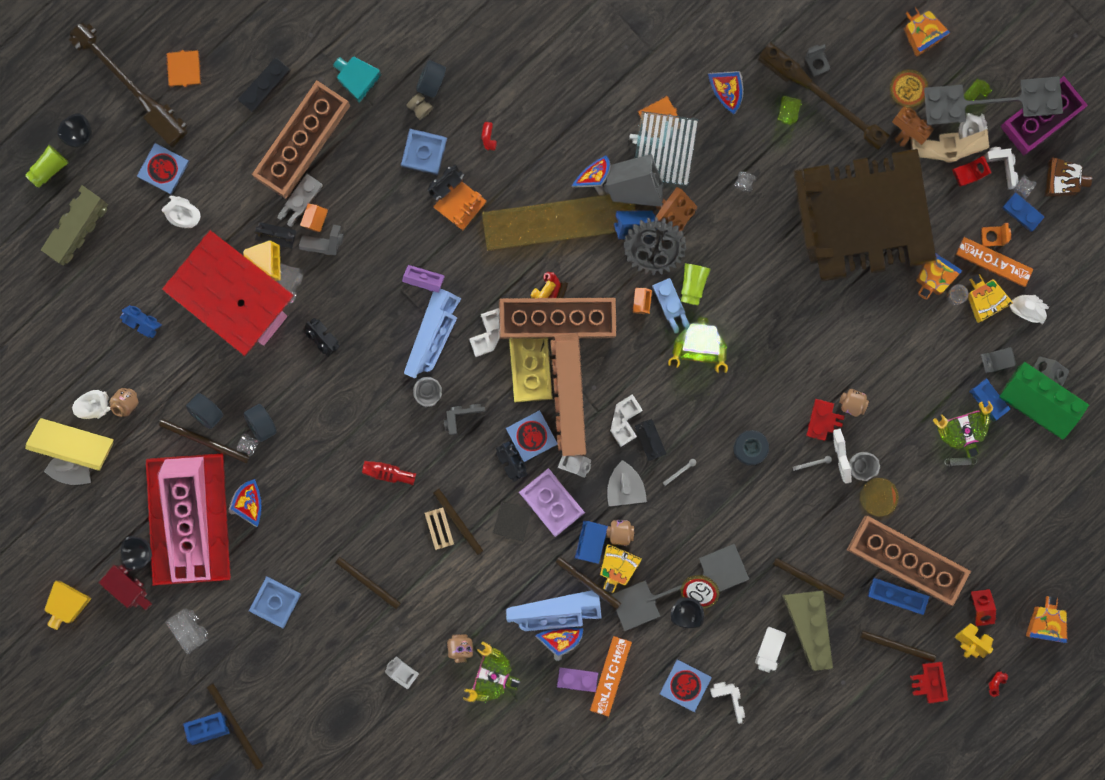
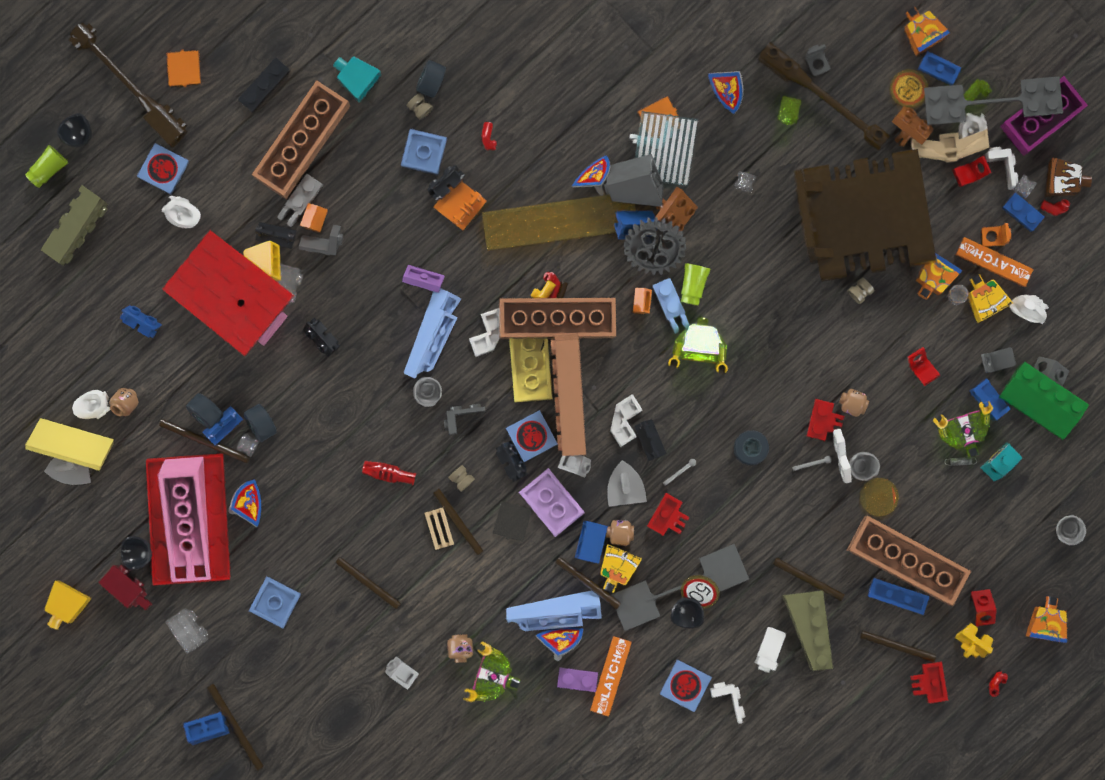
(224, 426): none -> blue hinge
(461, 478): none -> dark tan wheel
(667, 515): none -> red hinge
(861, 290): none -> dark tan wheel
(922, 367): none -> red bracket
(939, 68): none -> blue plate
(1001, 462): none -> teal torso
(1057, 208): none -> red arm
(1071, 530): none -> light grey hair

